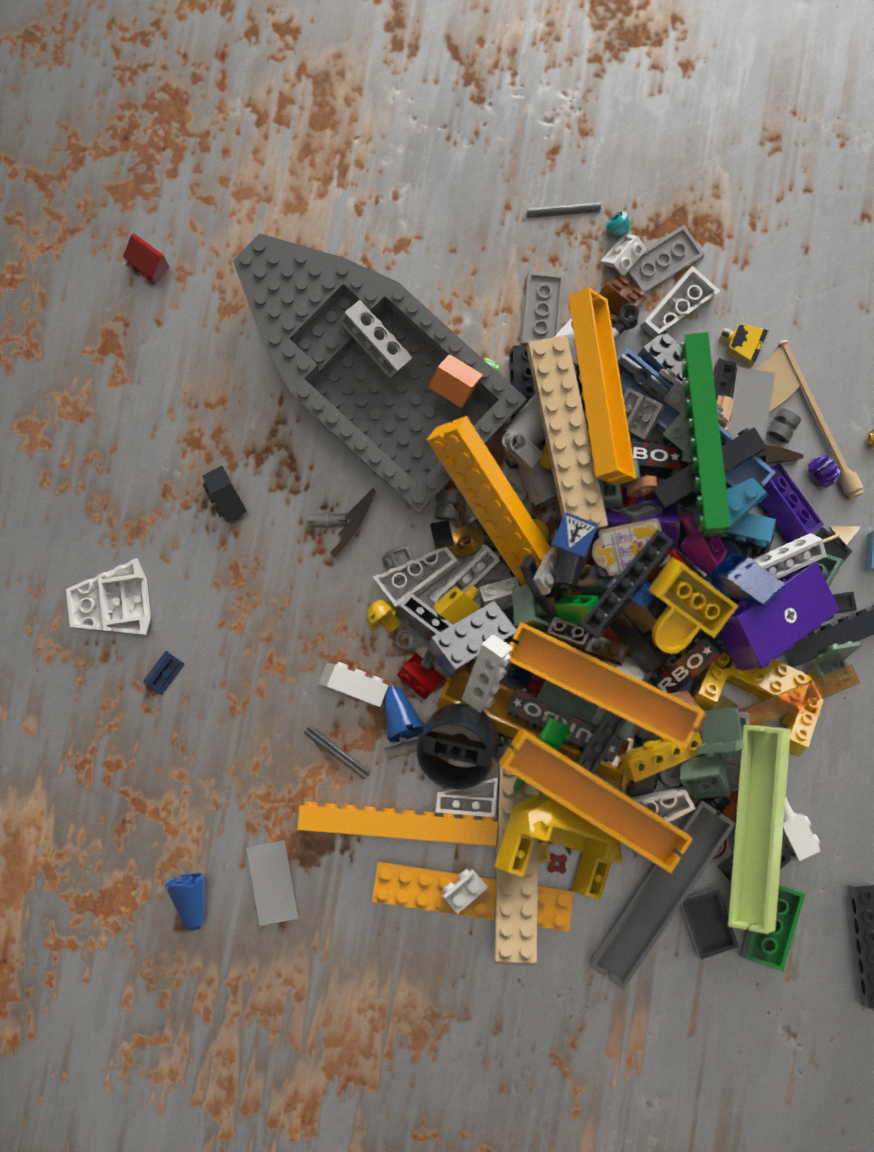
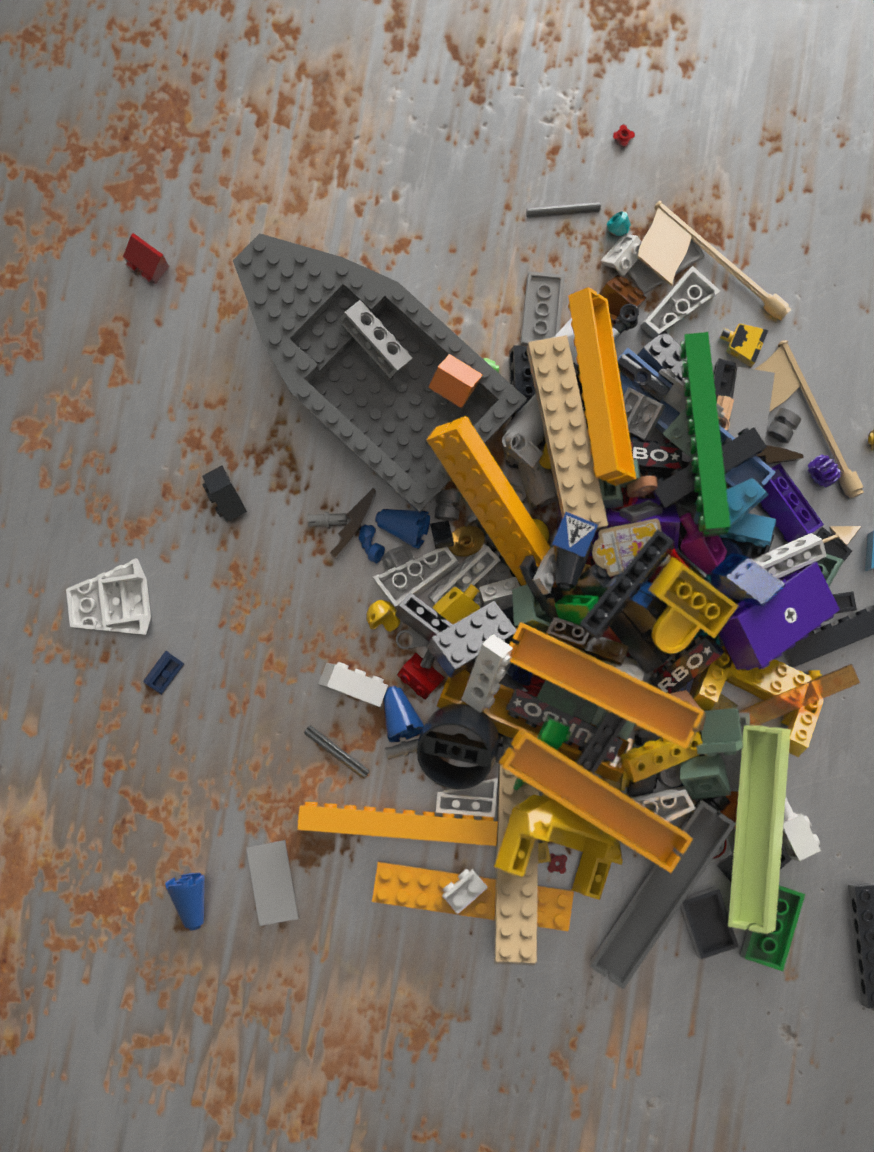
(376, 551): none -> blue arm
(405, 525): none -> blue cone
(623, 140): none -> red plate
(668, 244): none -> tan flag
(833, 658): sand green bracket -> none

